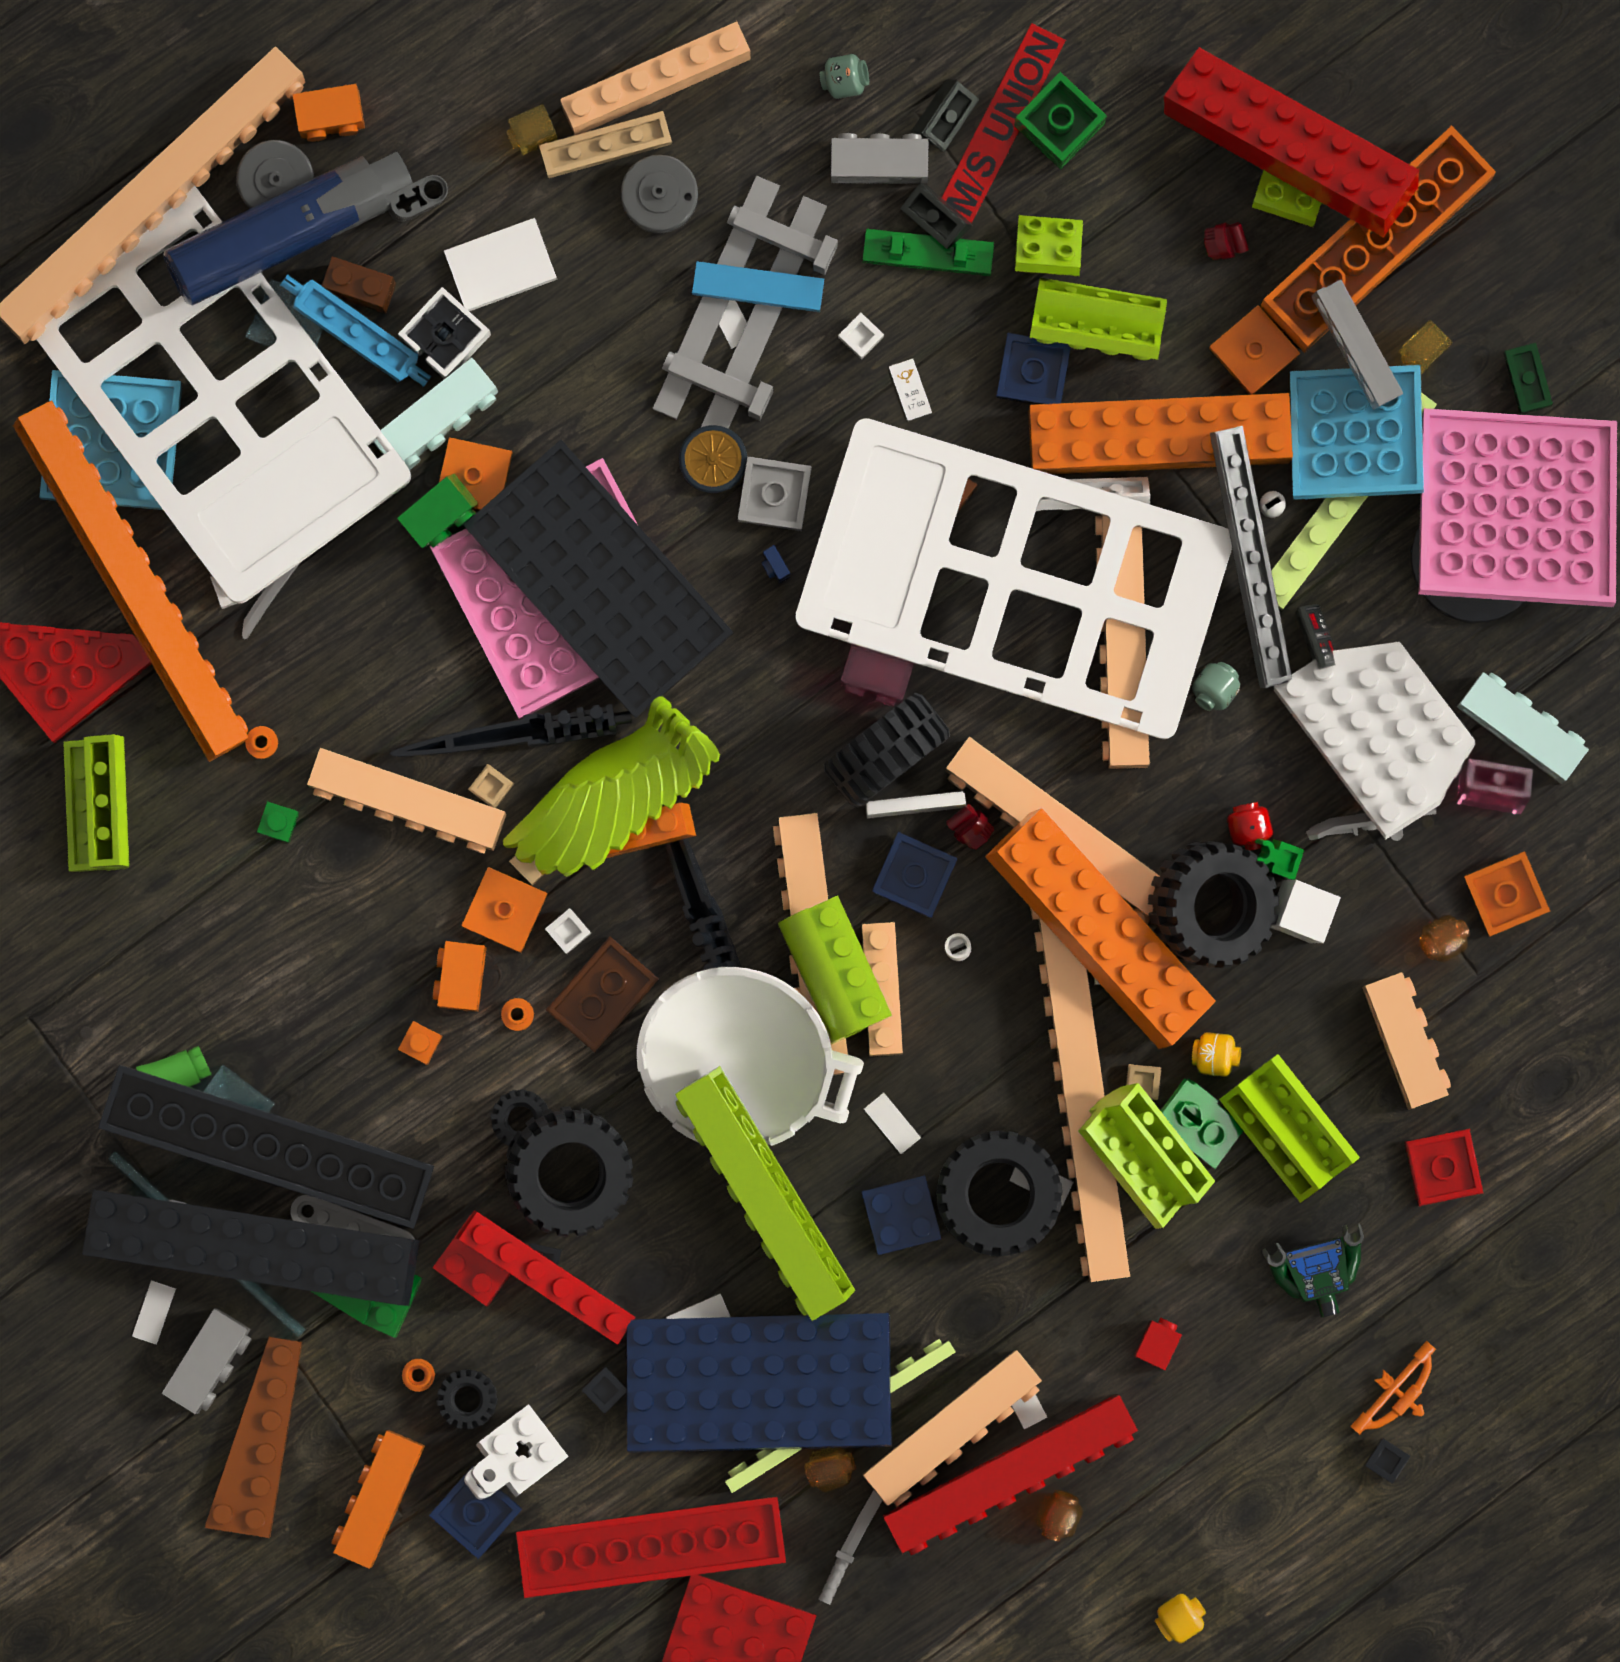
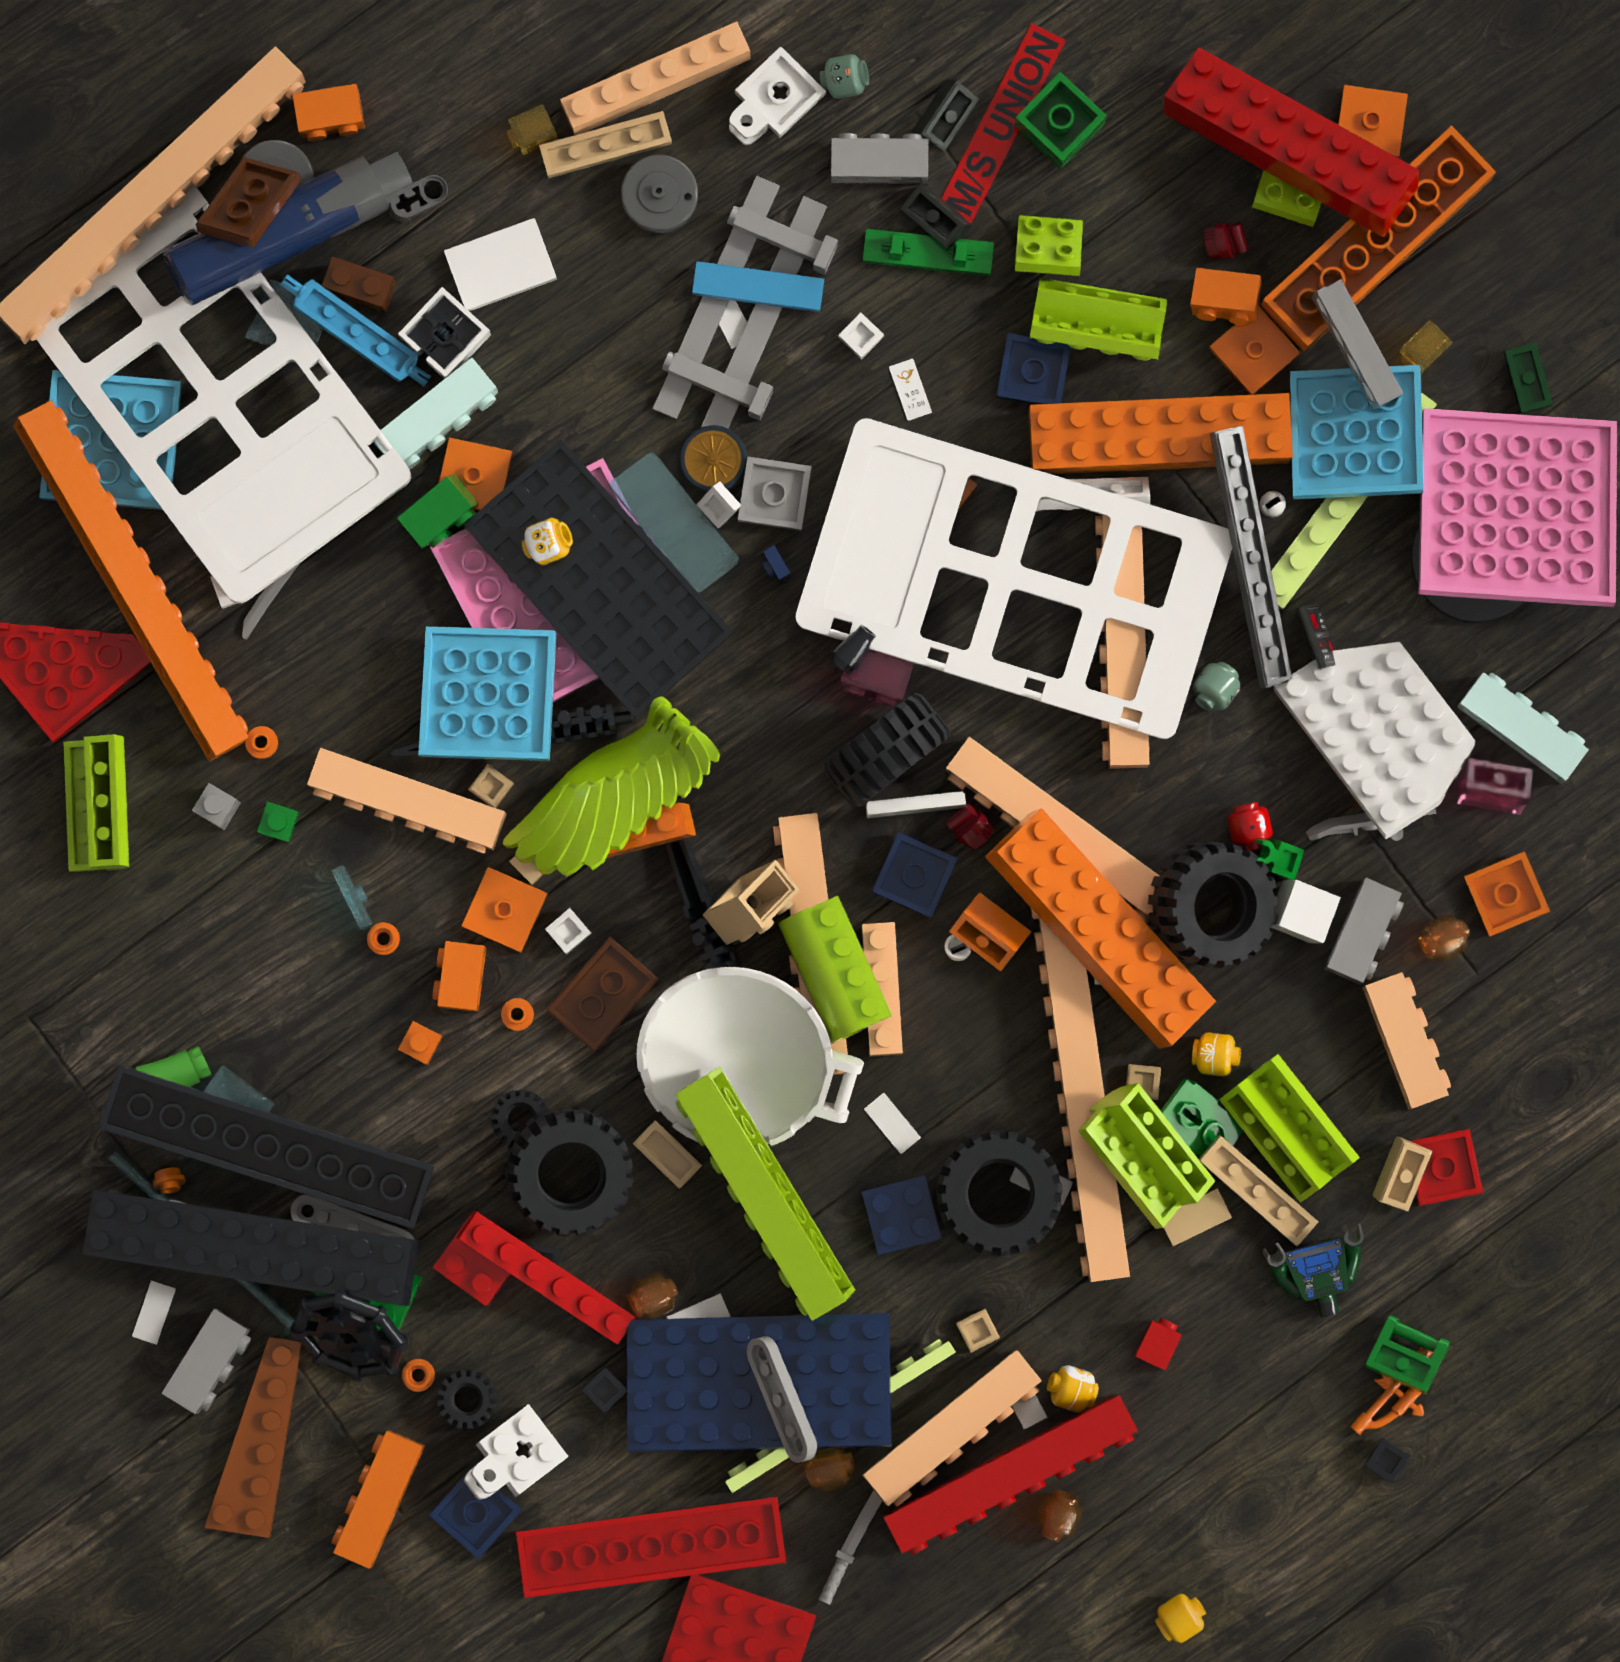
(168, 1180): none -> orange plate
(216, 806): none -> light grey brick
(248, 202): none -> reddish brown tile
(354, 896): none -> clear light blue plate
(364, 1344): none -> black plate
(375, 931): none -> orange plate
(487, 693): none -> medium azure plate
(547, 541): none -> head
(652, 1296): none -> clear orange head
(667, 1154): none -> tan tile
(674, 522): none -> clear light blue piece
(718, 505): none -> white plate
(765, 111): none -> white plate
(769, 893): none -> tan piece
(781, 1399): none -> light grey plate
(853, 649): none -> black cone
(977, 1330): none -> tan tile
(990, 931): none -> orange brick
(1072, 1389): none -> yellow head
(1197, 1217): none -> tan tile
(1226, 296): none -> orange brick
(1258, 1190): none -> tan plate
(1364, 931): none -> light grey brick
(1374, 116): none -> orange plate
(1402, 1173): none -> tan slope
(1405, 1364): none -> green plate

